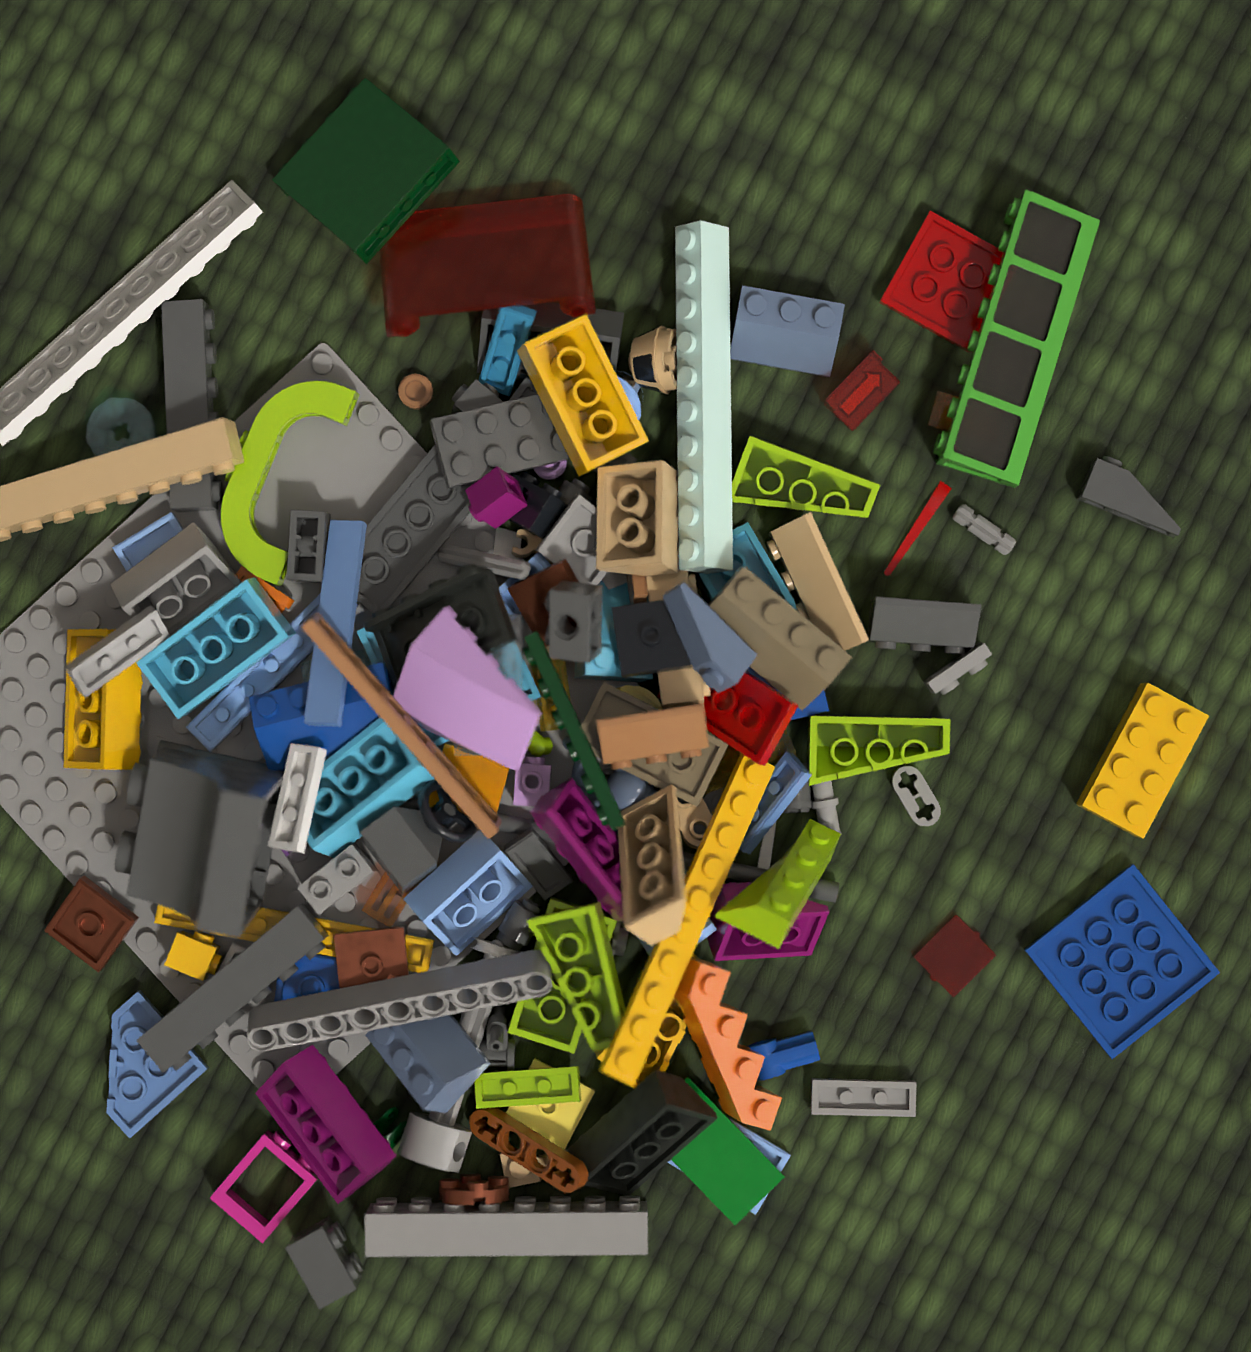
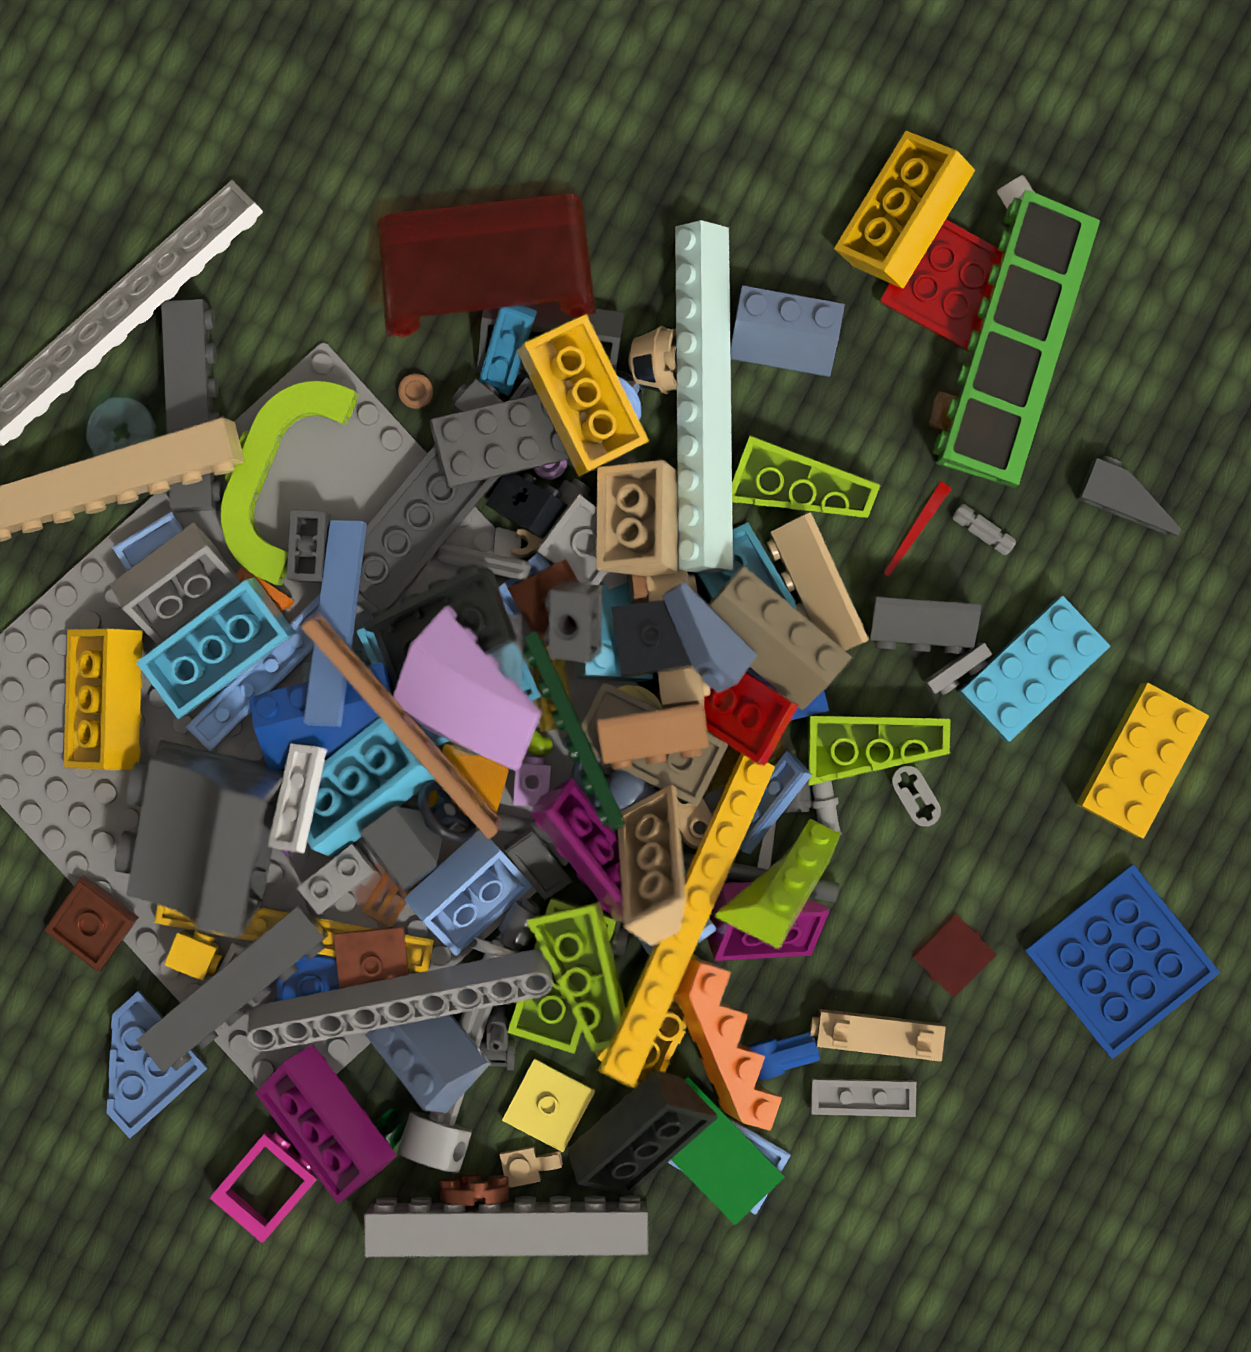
(117, 651): light grey plate -> none
(325, 1261): dark grey brick -> none
(366, 170): dark green panel -> none
(495, 498): magenta brick -> none
(526, 1153): dark orange beam -> none
(528, 1087): lime plate -> none
(861, 391): clear red panel -> none
(878, 1034): none -> tan brick
(904, 209): none -> yellow brick
(1013, 189): none -> white sticker
(1033, 668): none -> medium azure brick

